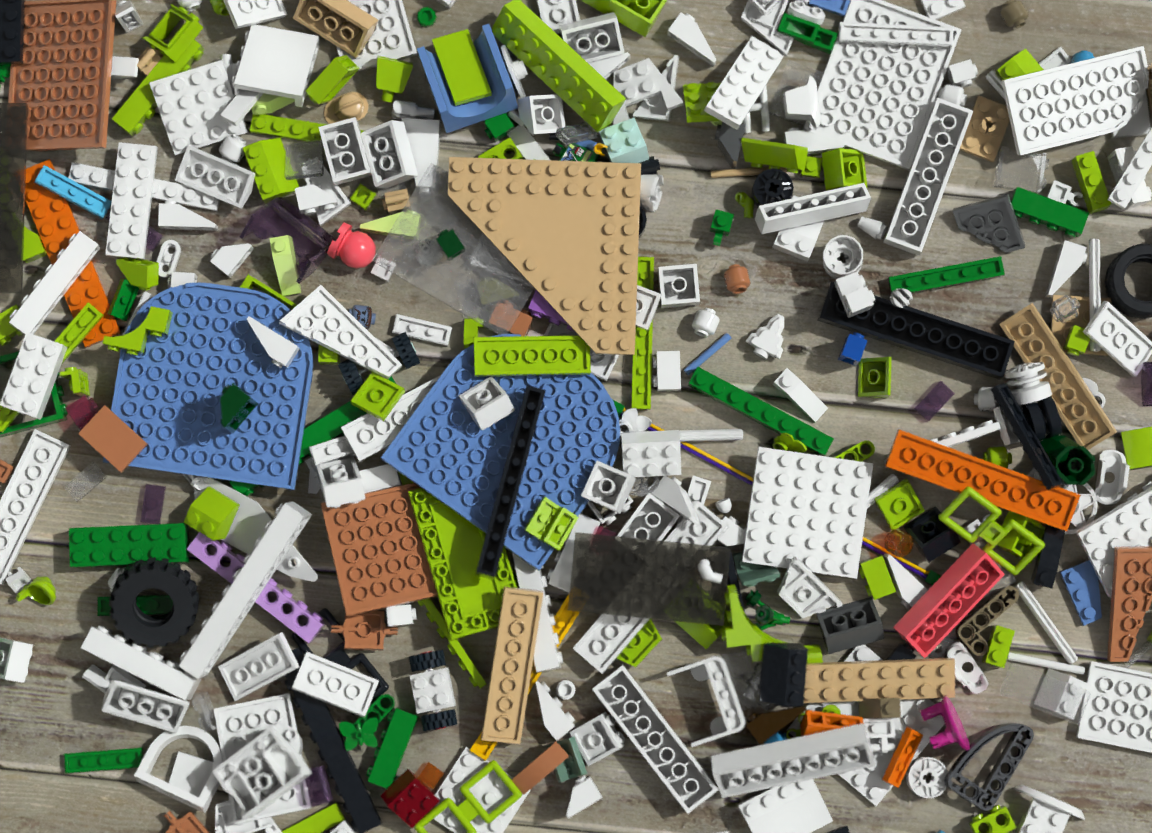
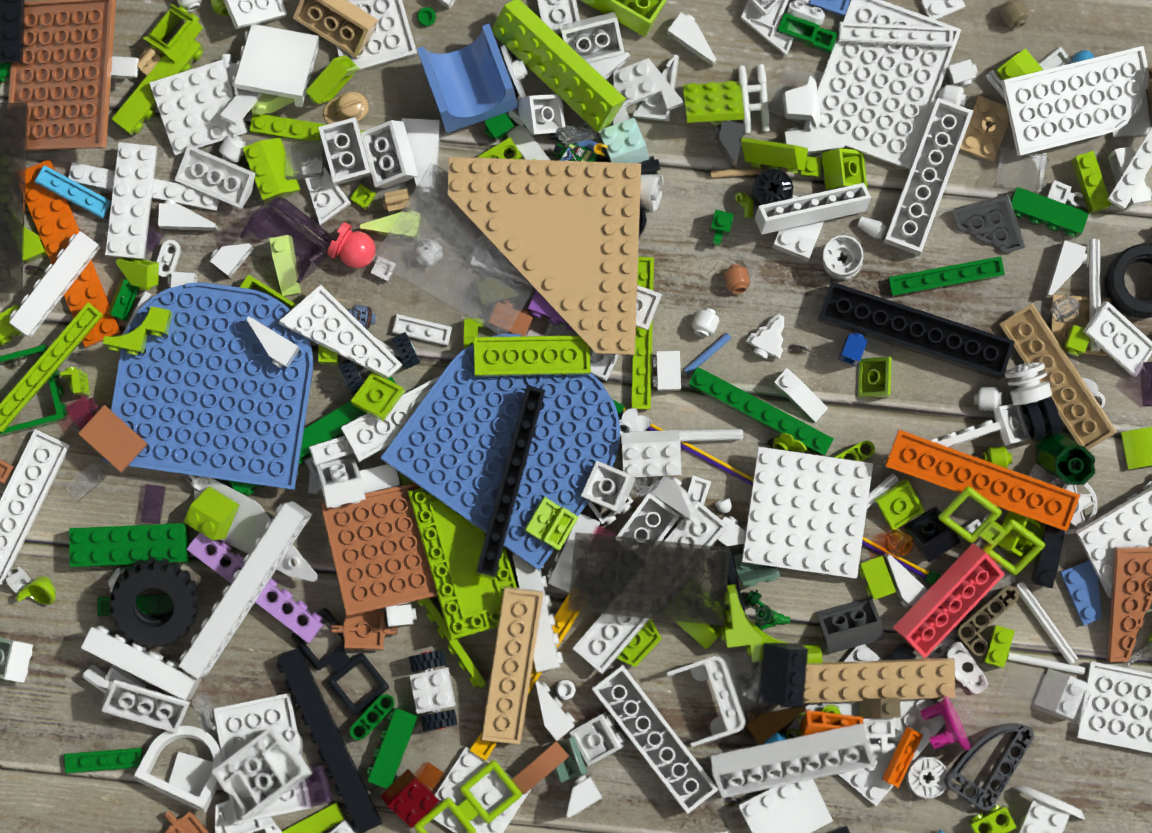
(33, 376): white brick -> none
(127, 16): white slope -> none
(235, 407): dark green slope -> none
(258, 666): white plate -> none
(313, 198): white slope -> none
(335, 684): white plate -> none
(359, 735): green piece -> none
(391, 76): lime torso -> none
(410, 110): white arm -> none
(450, 244): dark green brick -> none
(461, 67): lime tile -> none
(487, 403): white slope -> none
(678, 285): white brick -> none
(706, 572): white arm -> none
(744, 83): white plate -> none
(805, 591): white wing -> none
(853, 294): white brick -> none
(900, 297): white arm -> none
(934, 401): clear purple plate -> none
(1027, 437): black plate -> none
(1113, 462): white piece -> none

